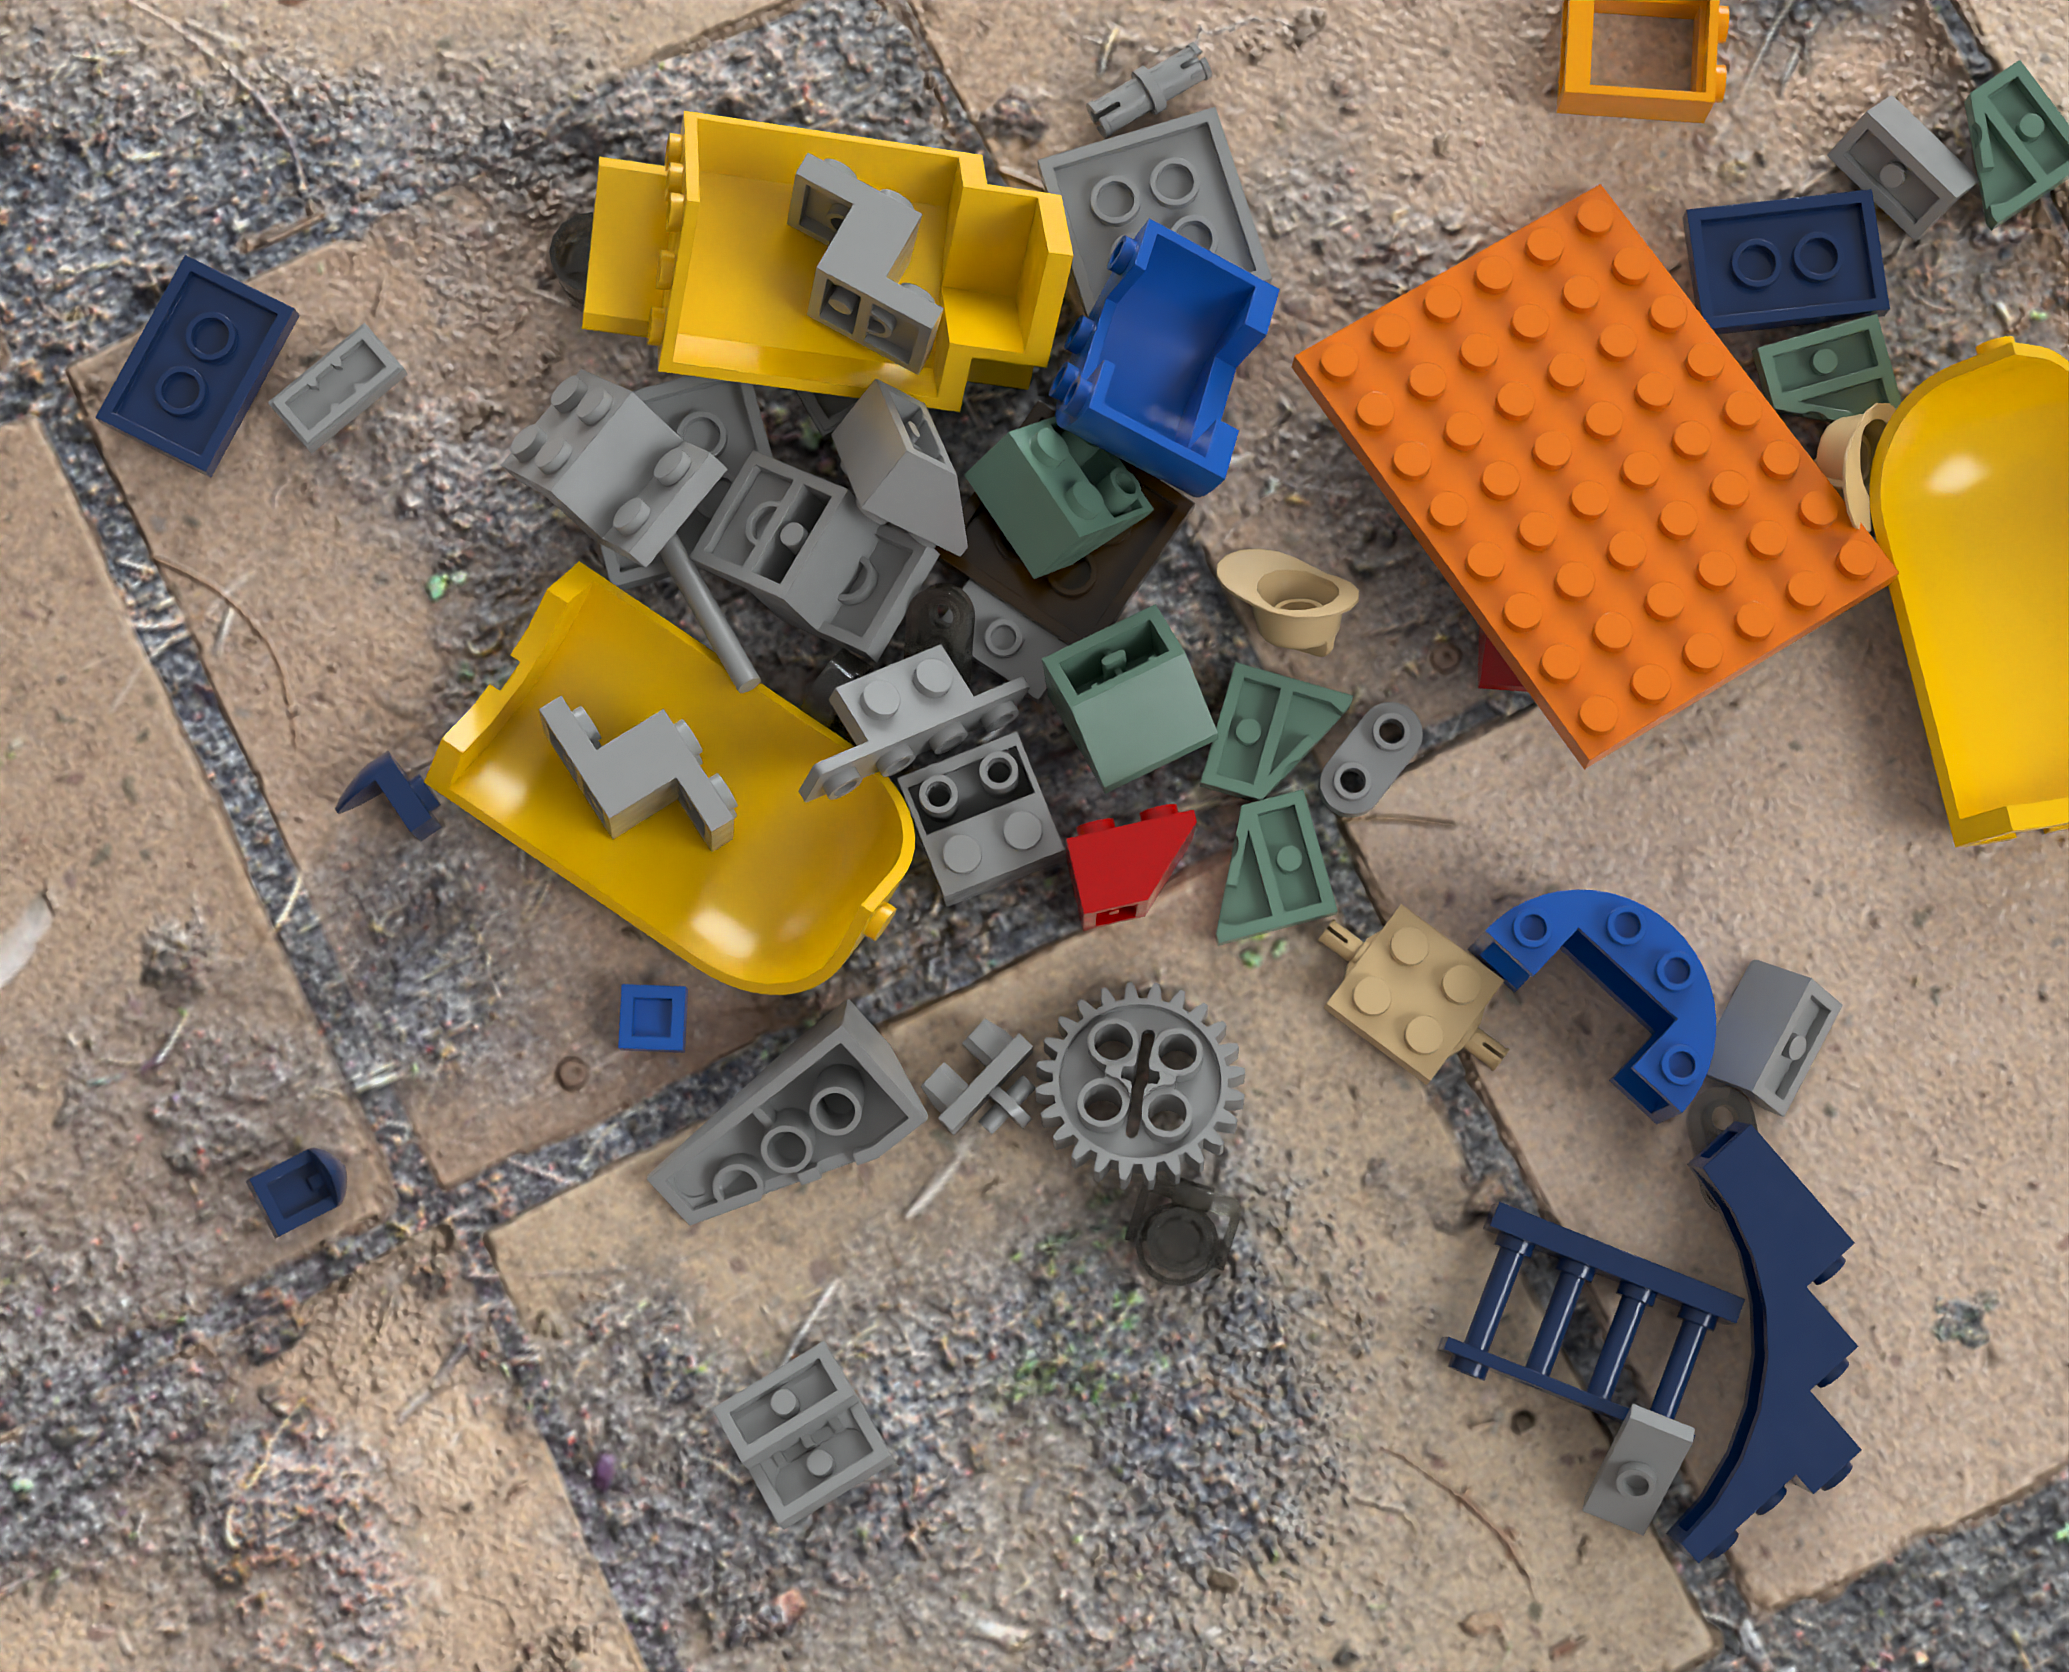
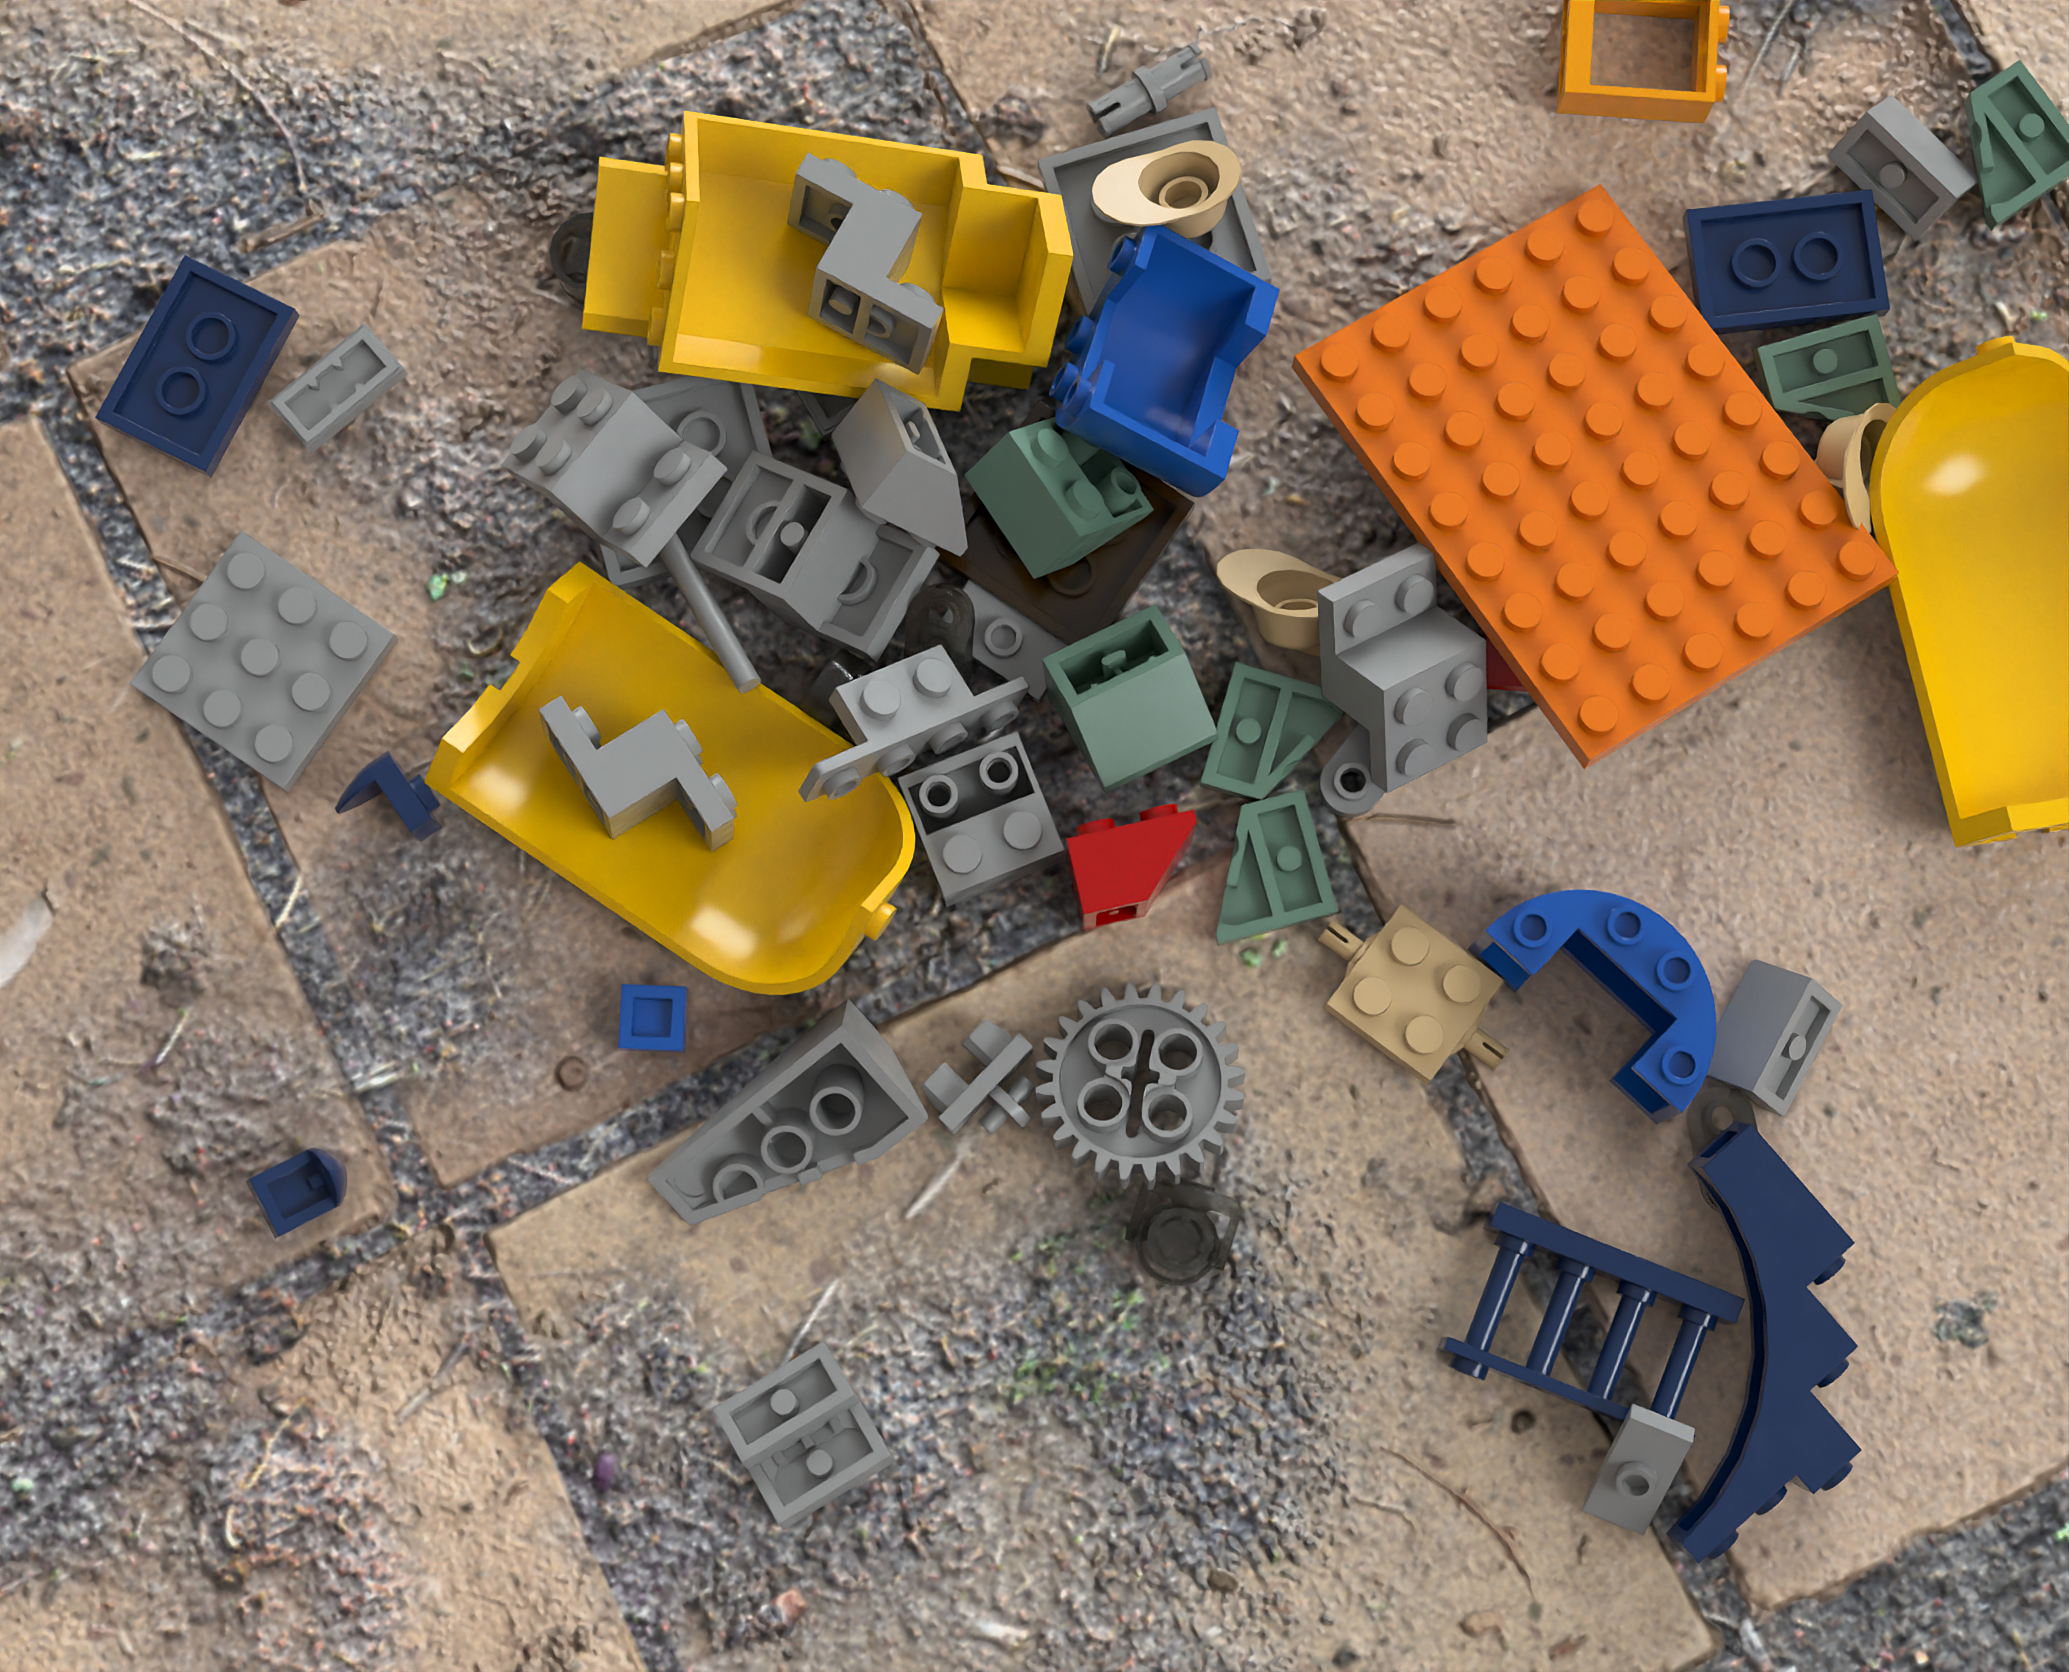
(264, 661): none -> light grey plate
(1172, 187): none -> tan piece
(1402, 667): none -> light grey bracket

